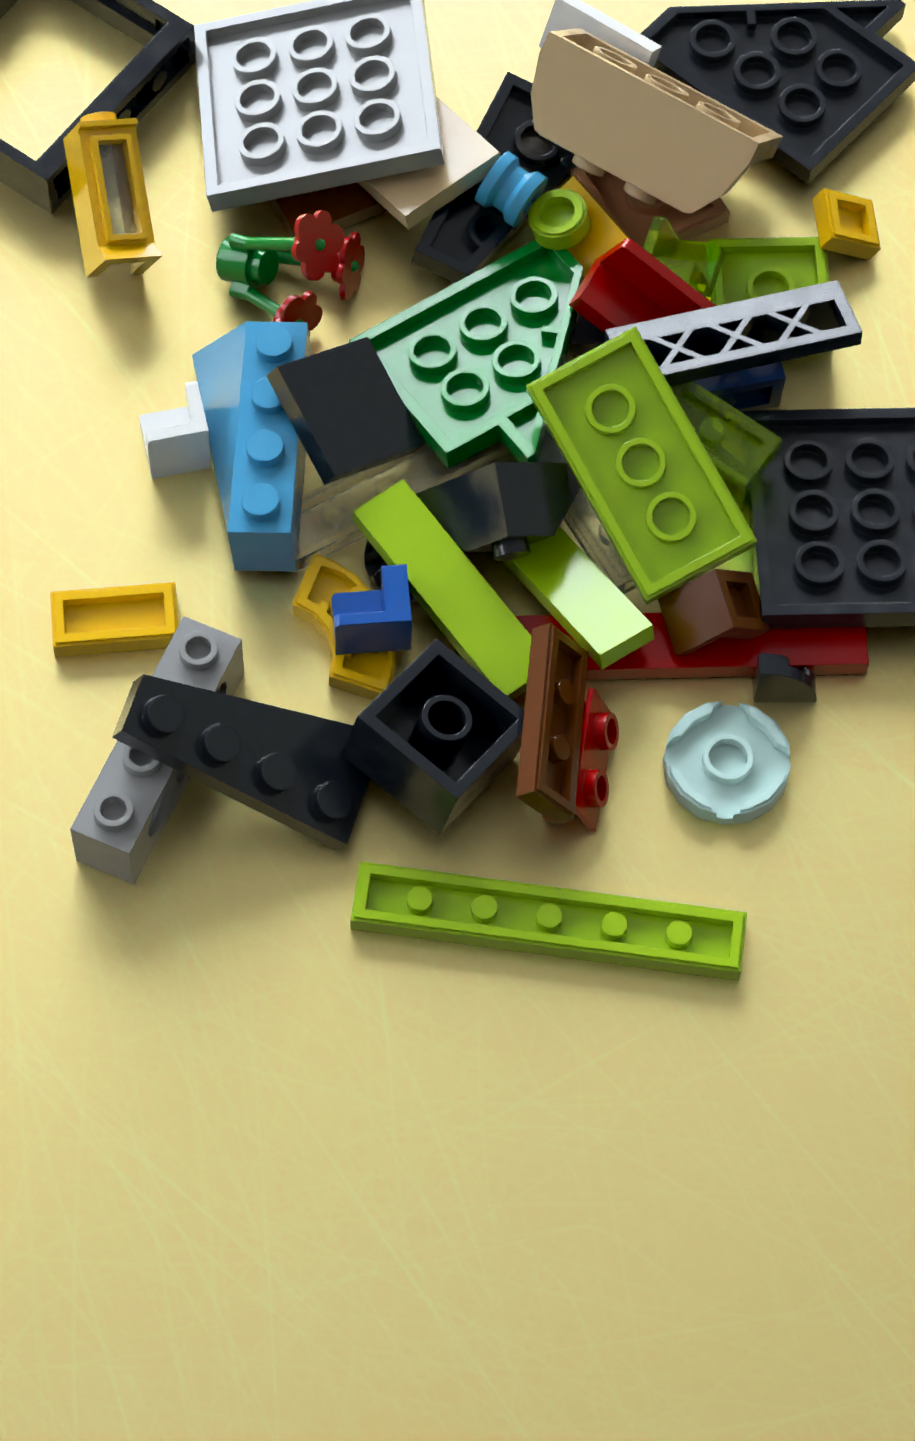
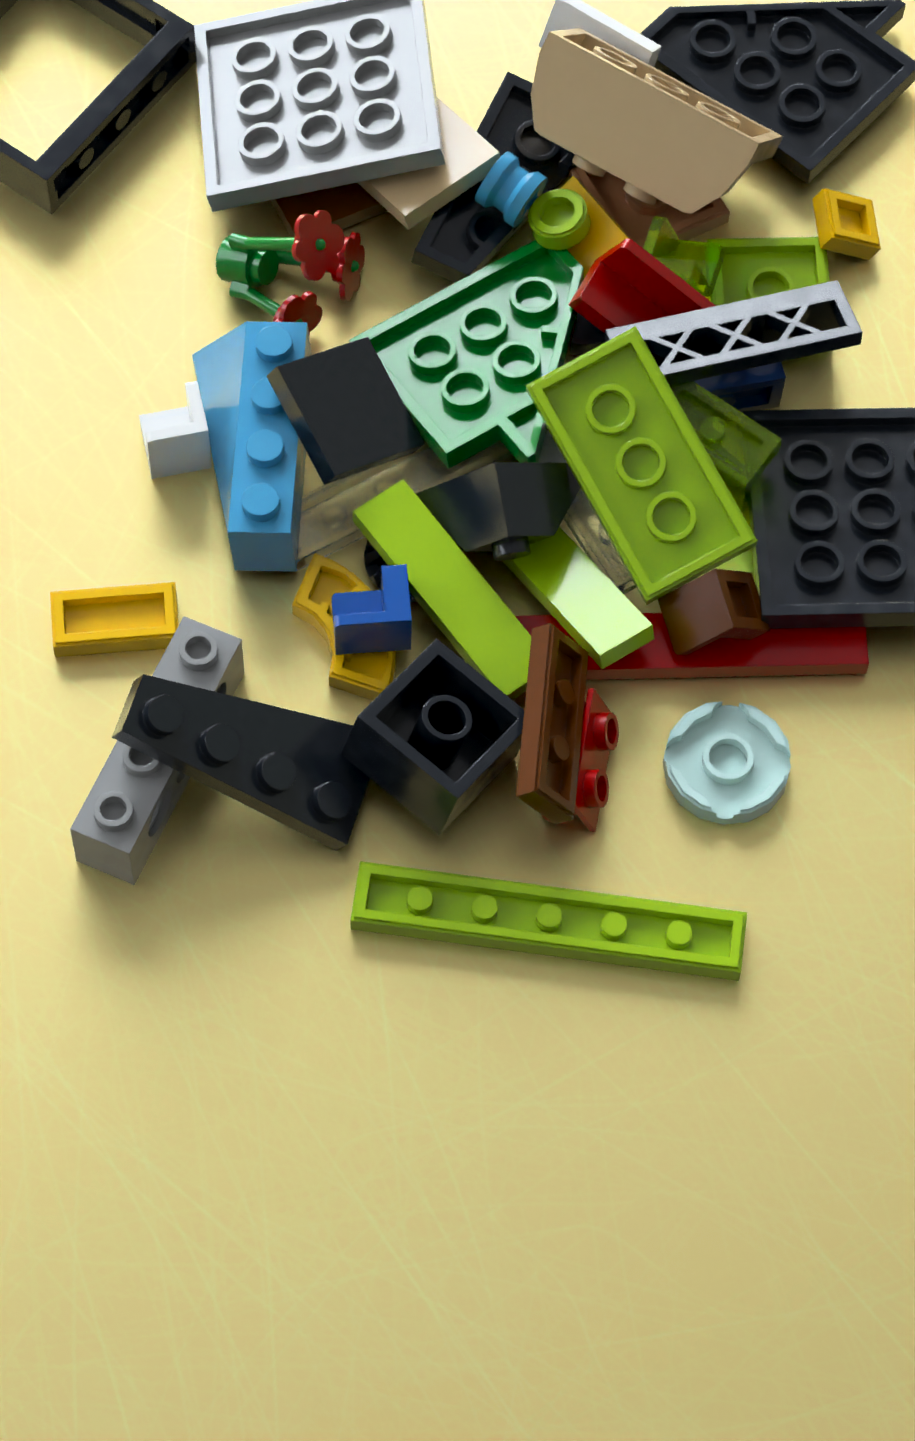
(110, 194): yellow window -> none
(780, 682): black tile -> none

